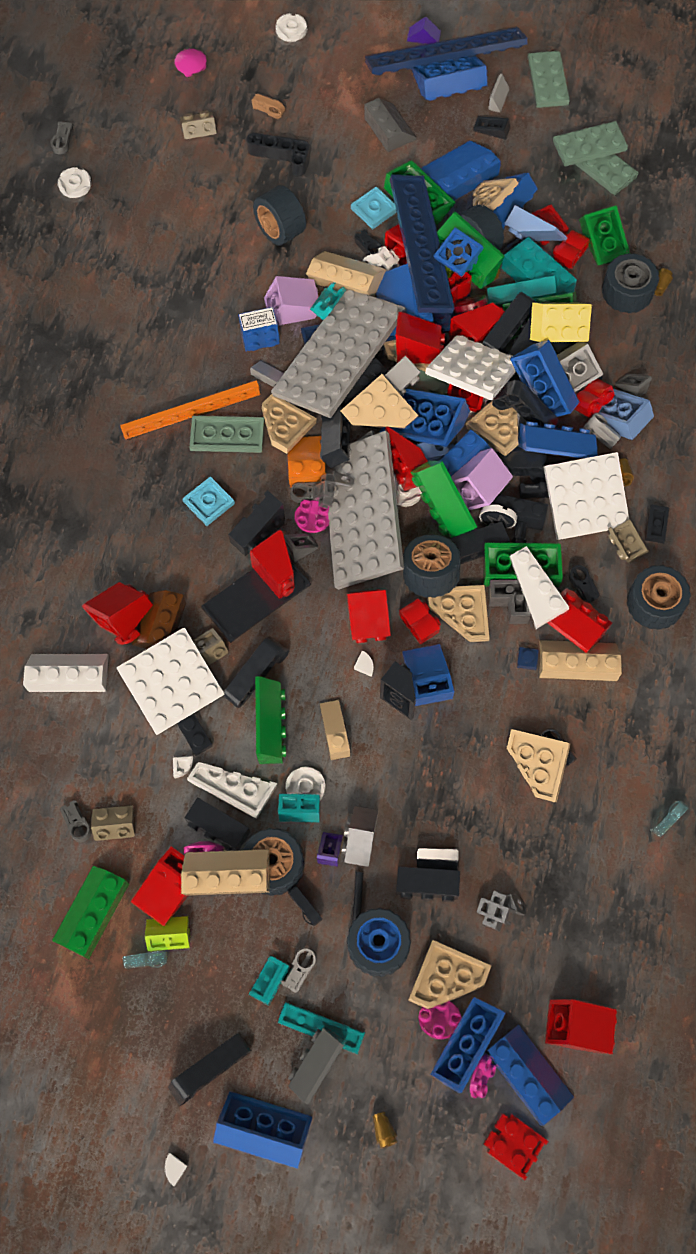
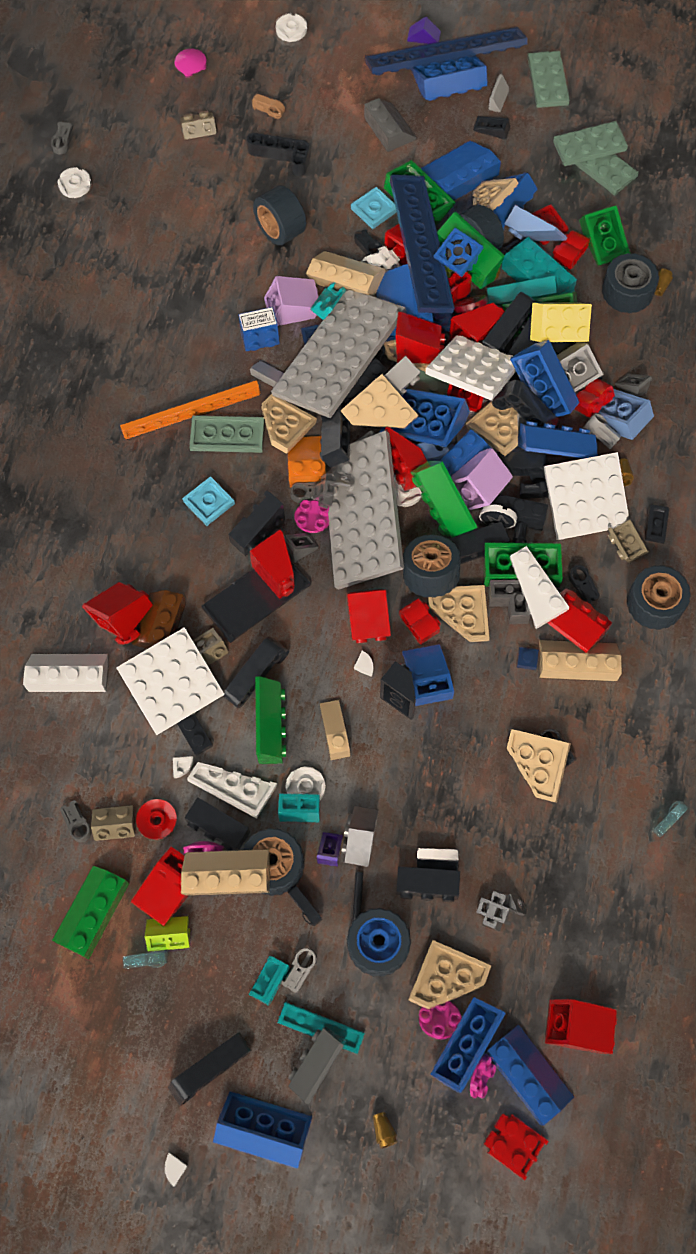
(149, 812): none -> red dish

